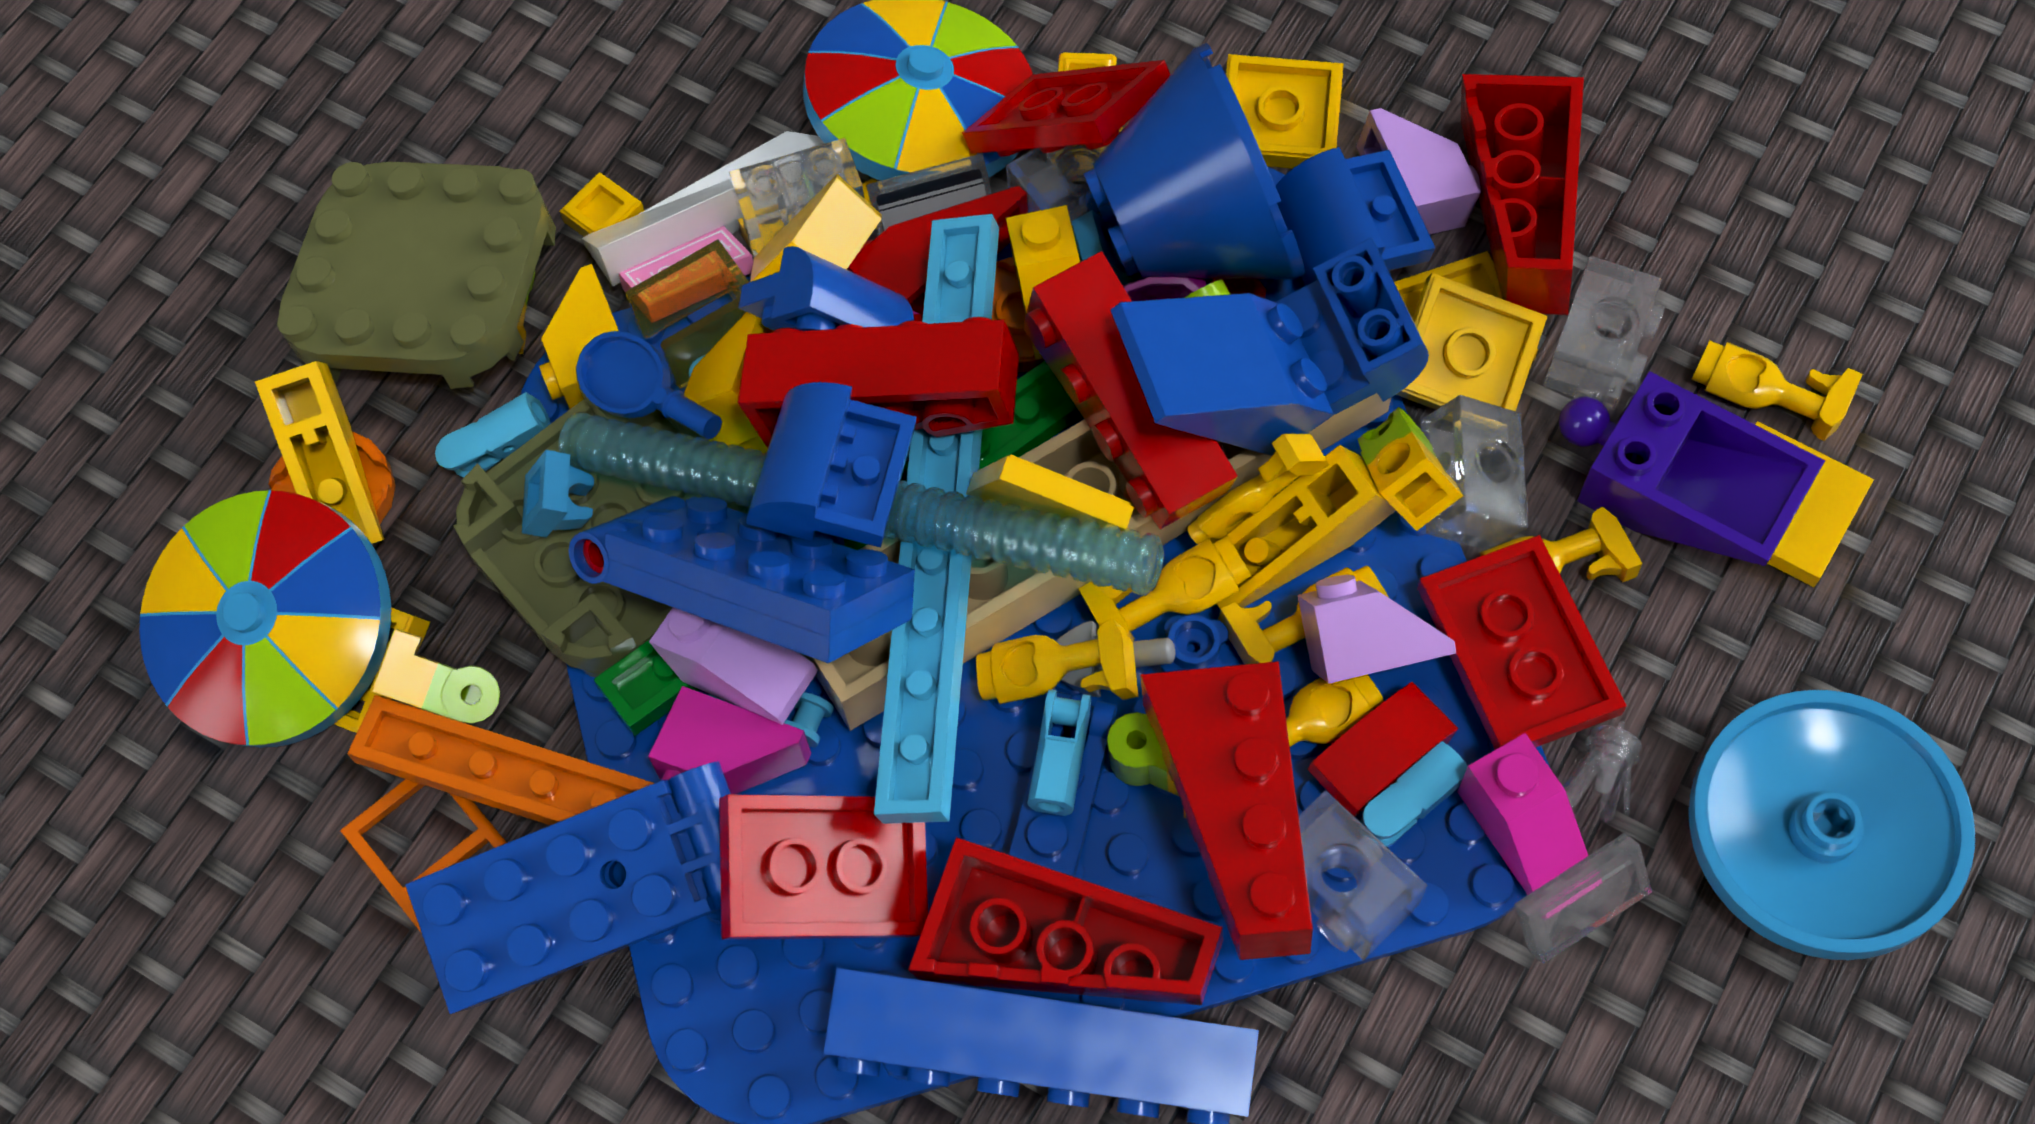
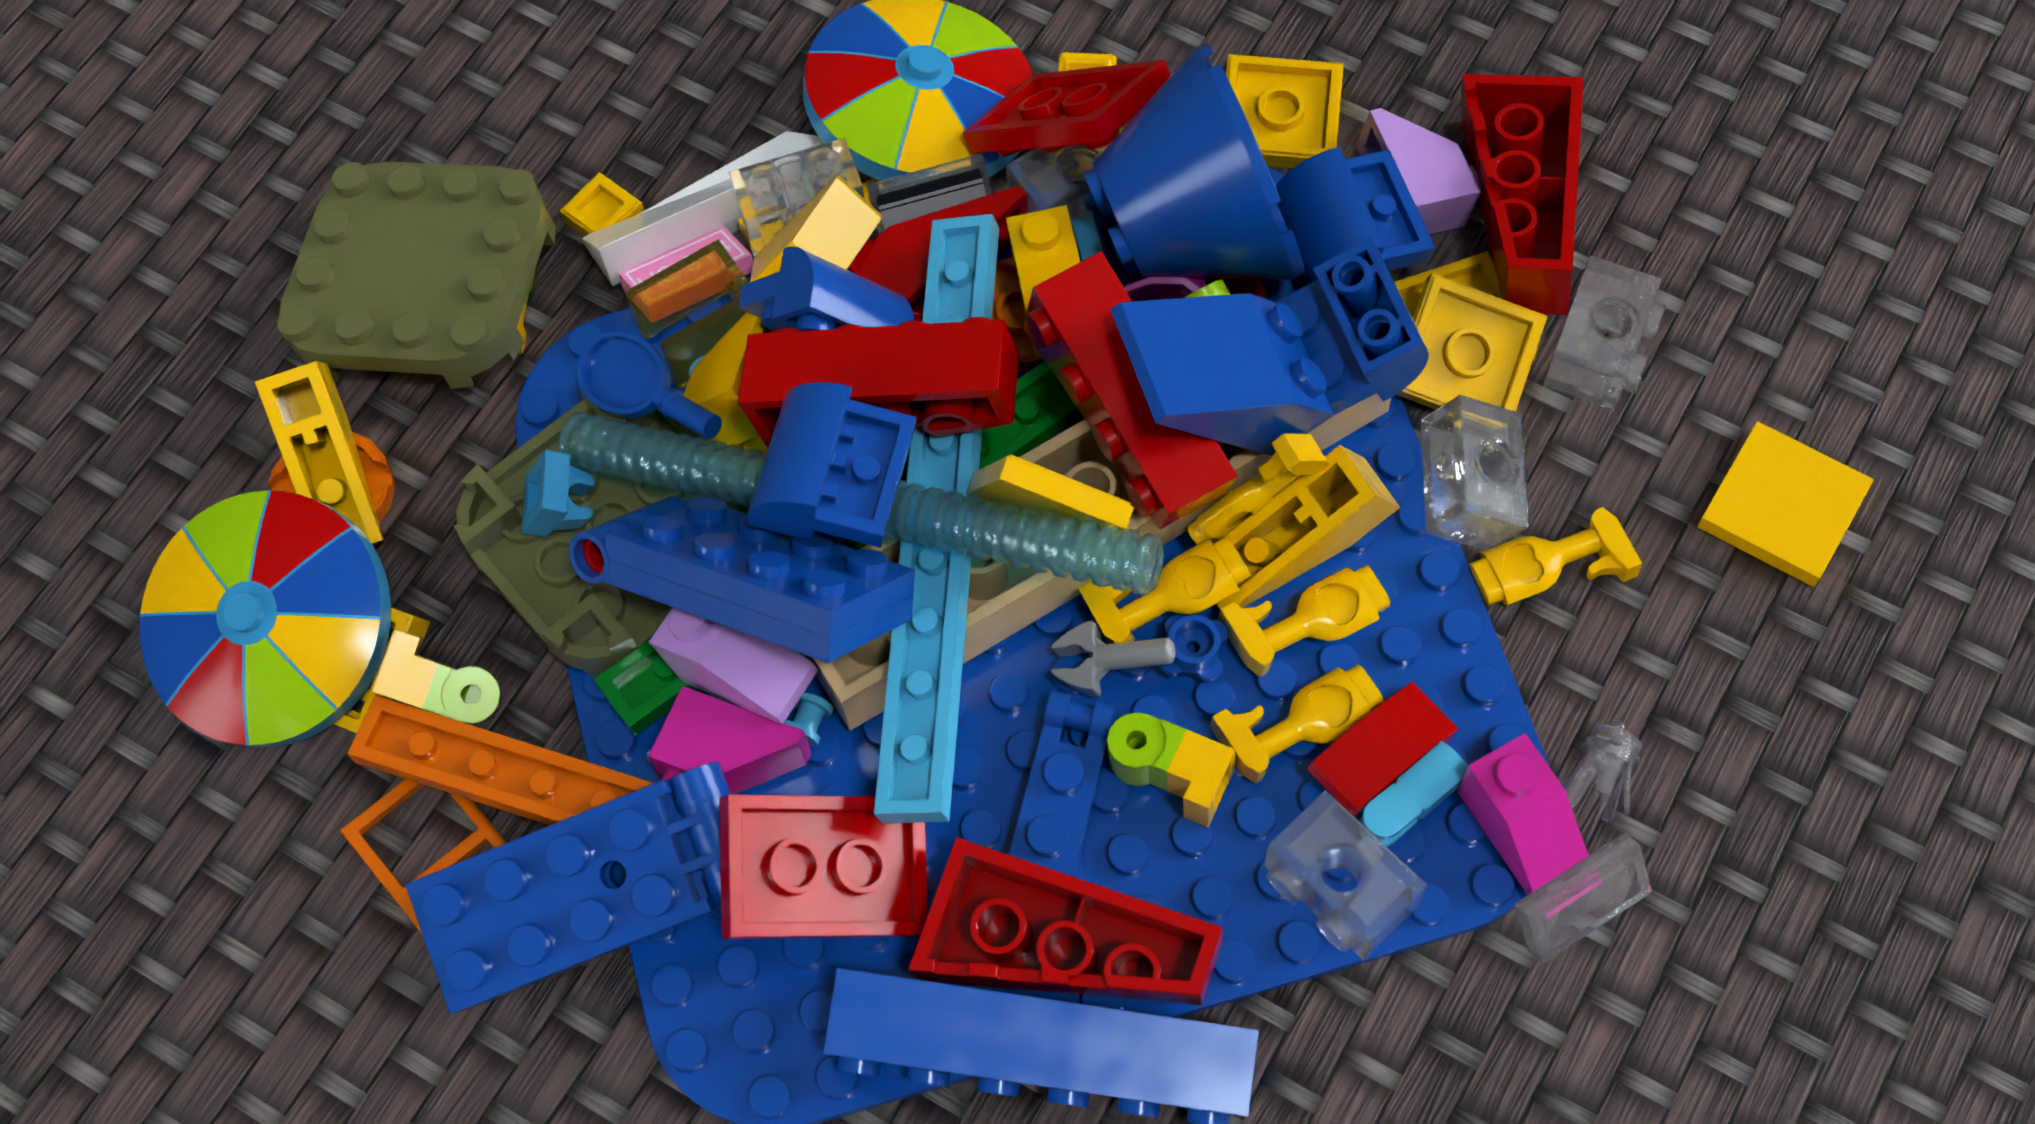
(492, 436): medium azure bar -> none
(577, 321): yellow slope -> none
(1037, 663): yellow piece -> none
(1057, 757): medium azure bar -> none
(1235, 778): red wedge -> none
(1362, 632): lavender slope -> none
(1407, 470): yellow leg -> none
(1521, 645): red plate -> none
(1704, 474): dark purple slope -> none
(1758, 383): yellow piece -> none
(1831, 824): dark azure dish -> none

